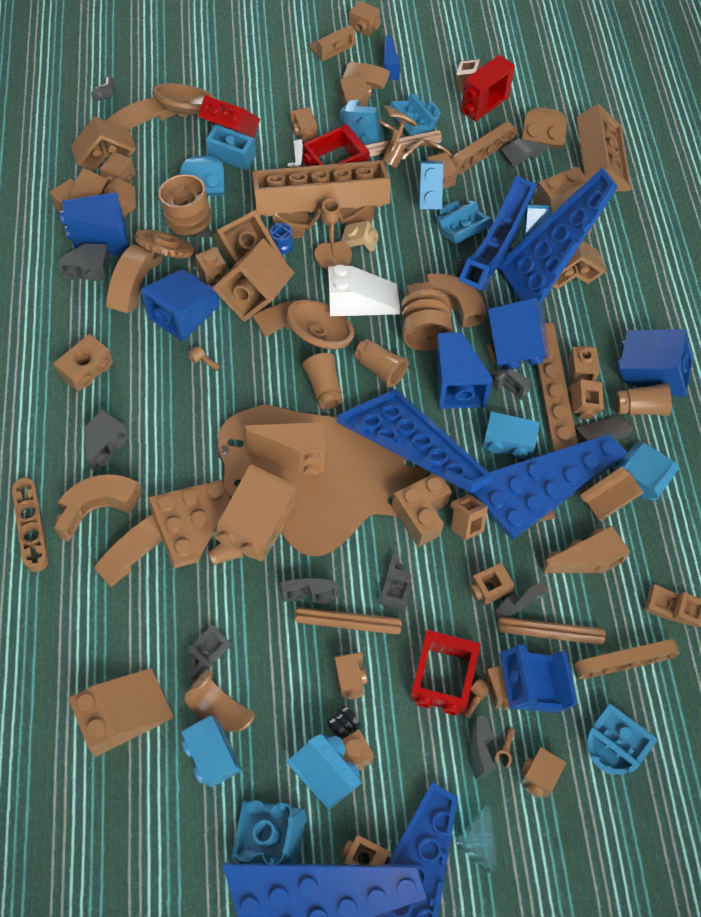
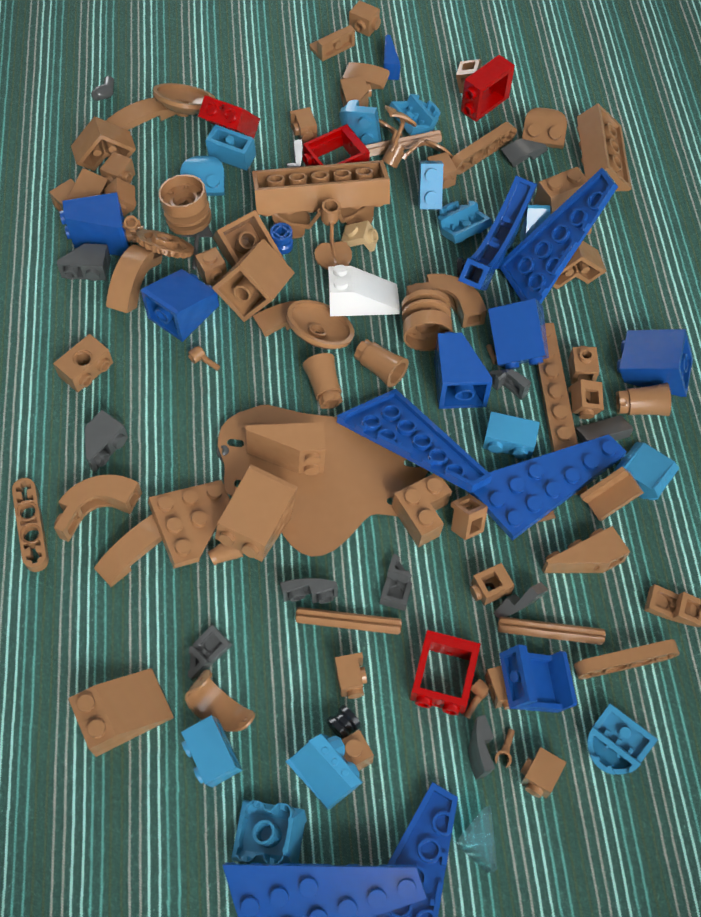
(131, 226): none -> medium nougat bar
(376, 854): medium nougat brick -> none

